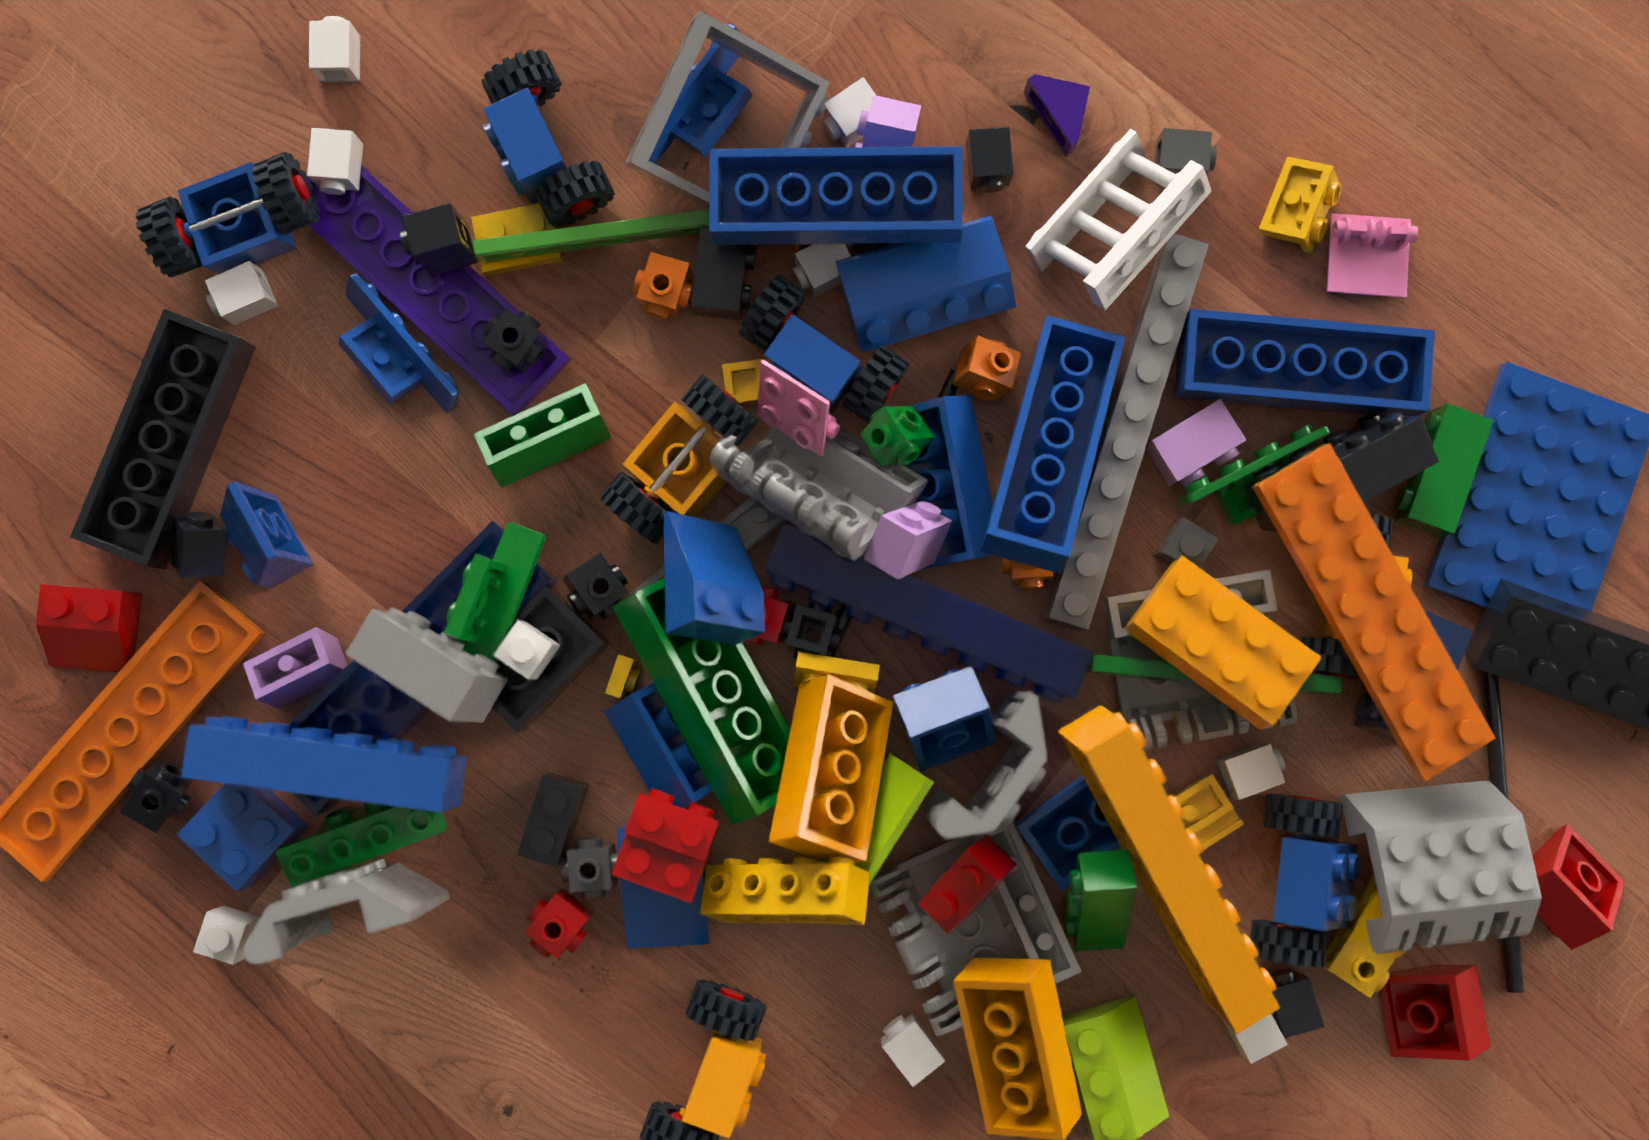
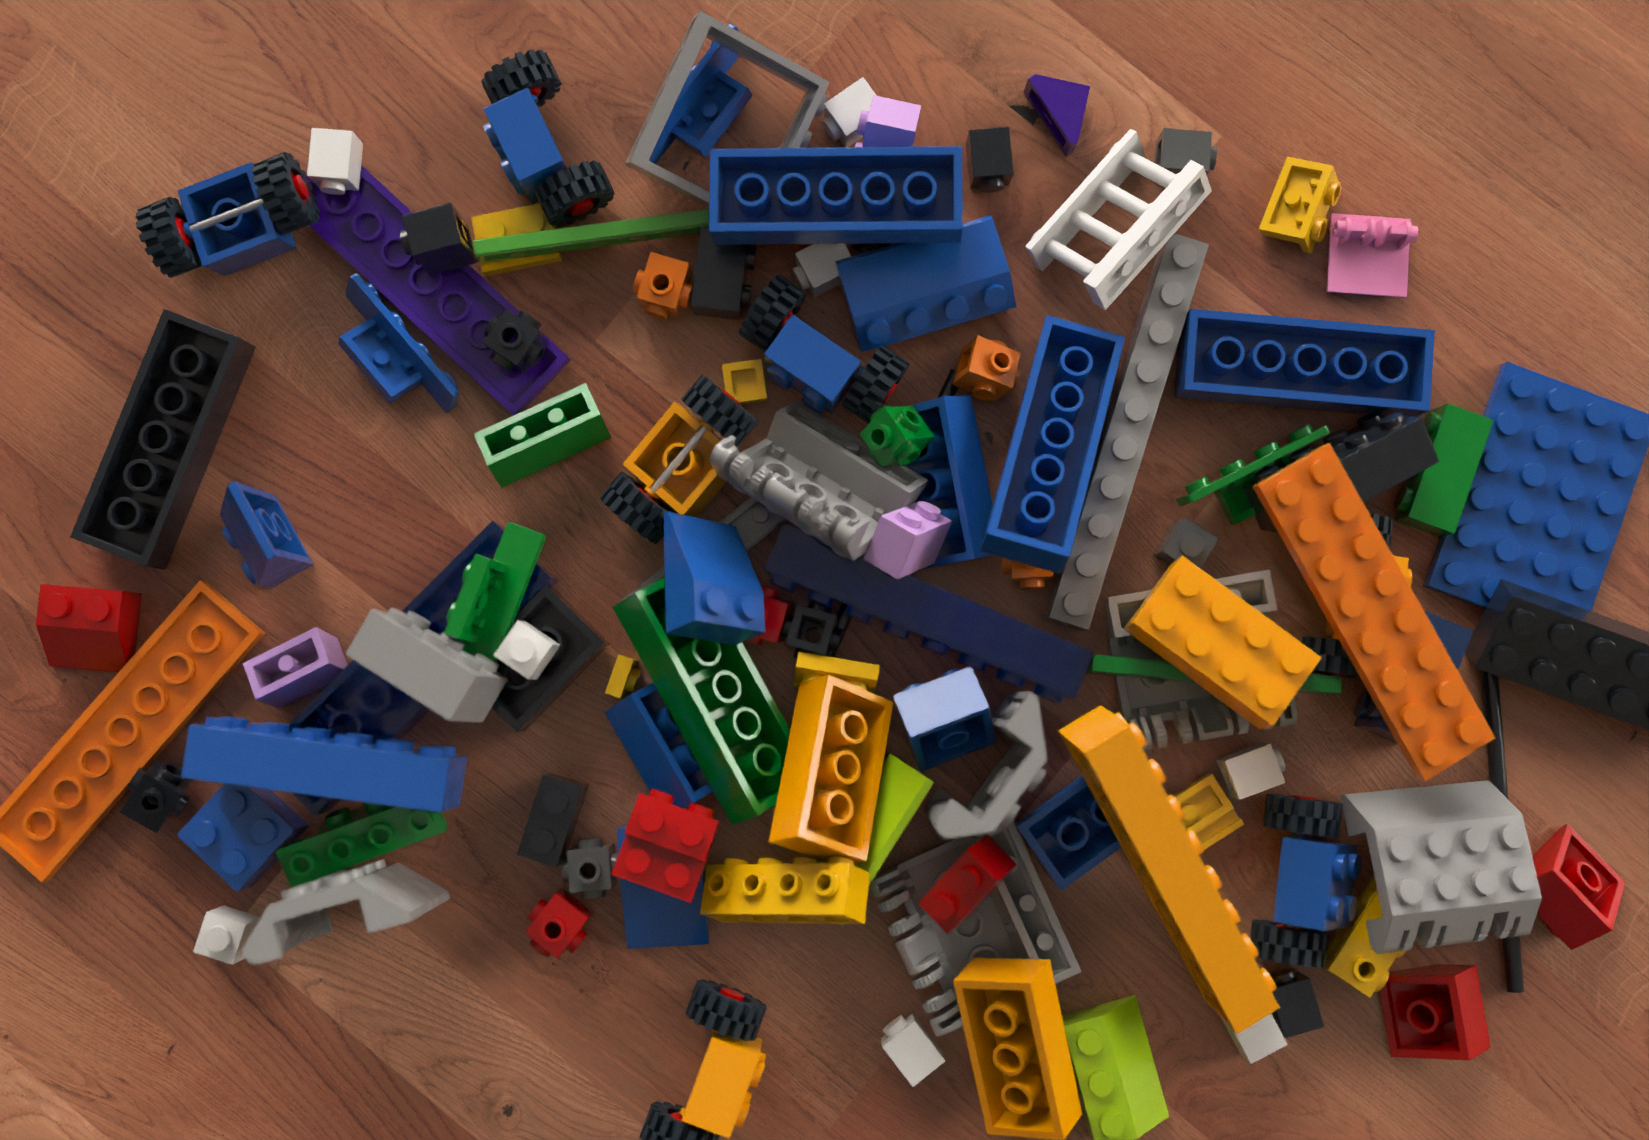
(198, 545): black brick -> none
(240, 293): white brick -> none
(334, 50): white brick -> none
(595, 572): black brick -> none
(794, 409): bright pink hinge -> none
(1100, 900): green brick -> none
(1196, 442): lavender brick -> none

